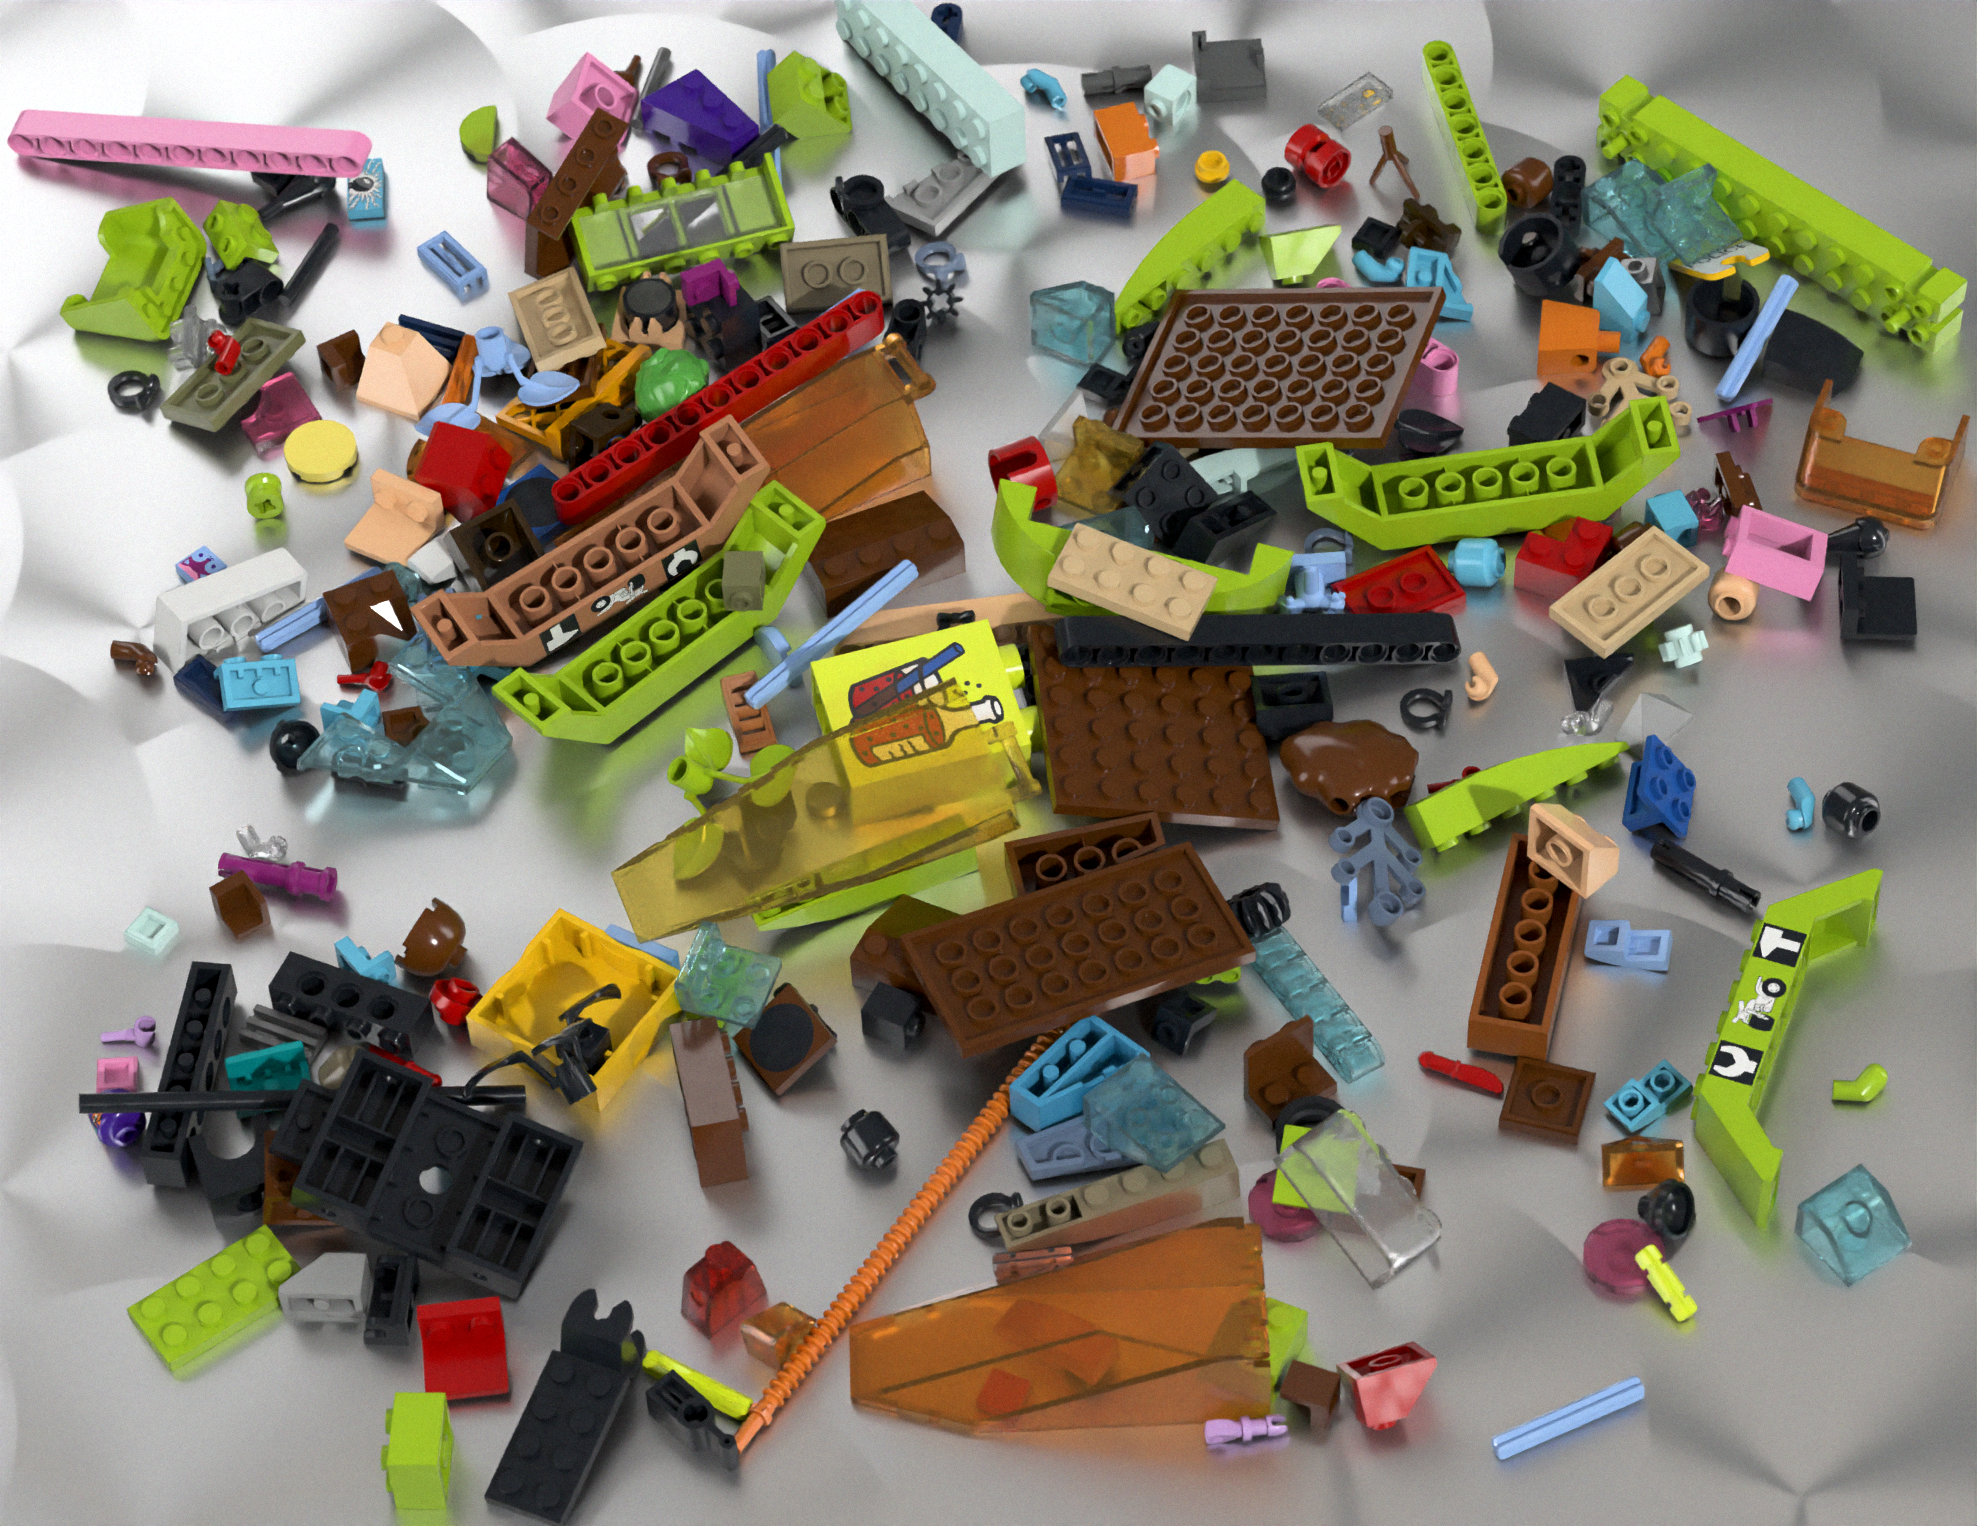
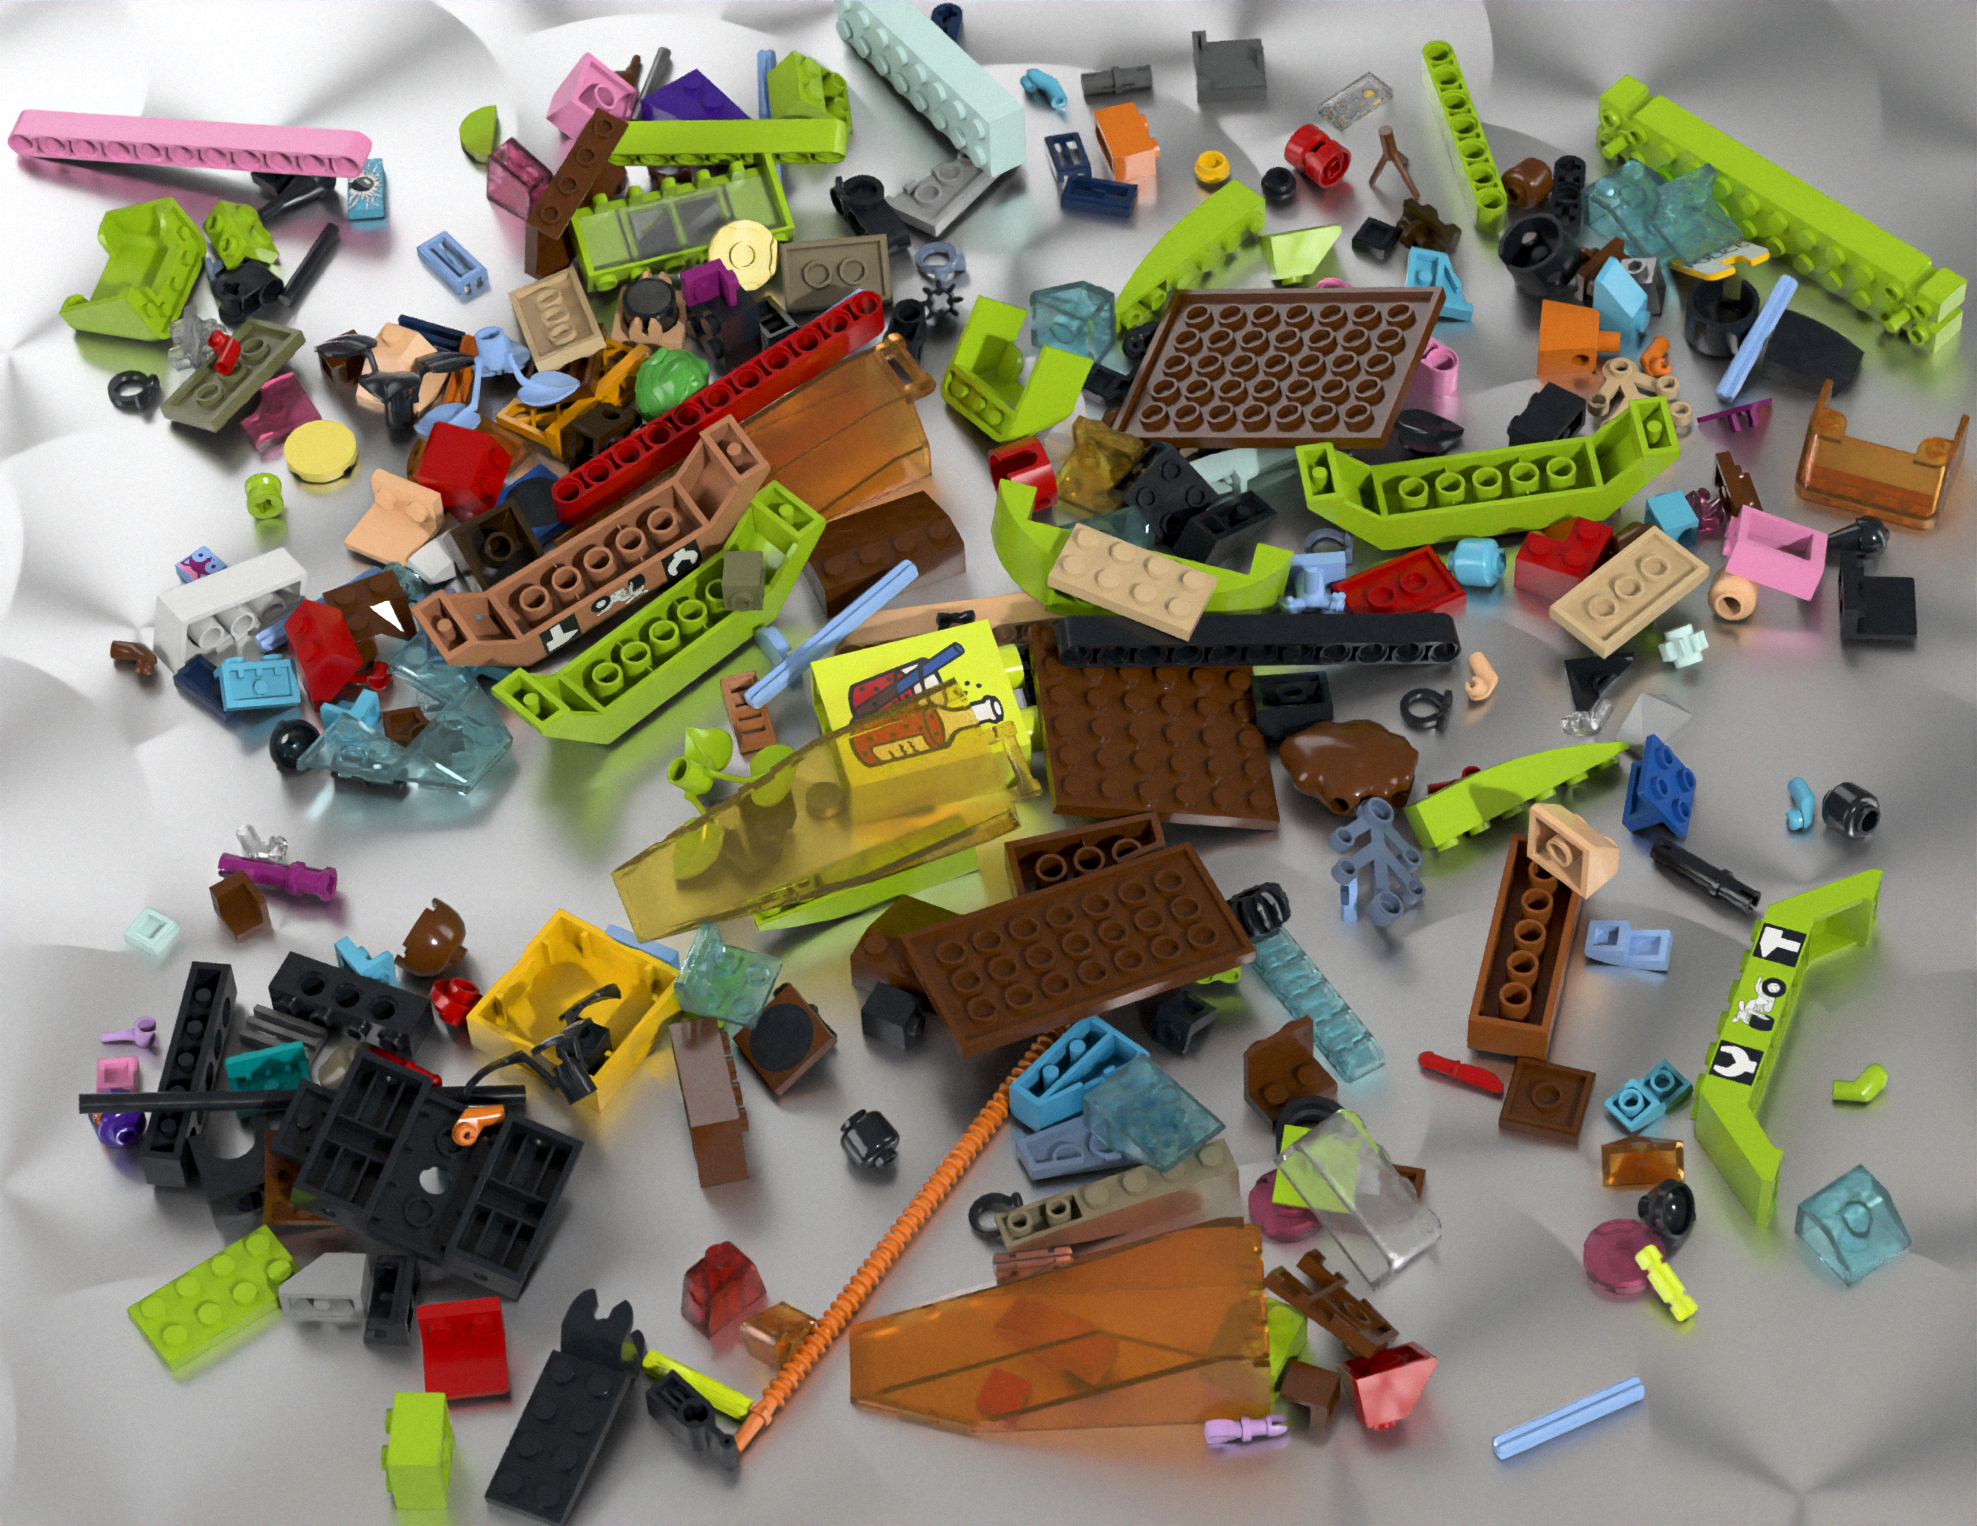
(321, 650): none -> red slope
(393, 387): none -> black plant
(473, 1120): none -> orange arm
(731, 141): none -> lime beam
(746, 250): none -> light yellow tile
(985, 371): none -> lime windscreen
(1170, 94): light aqua brick -> none
(1333, 1308): none -> reddish brown wing
(1379, 272): medium azure arm -> none

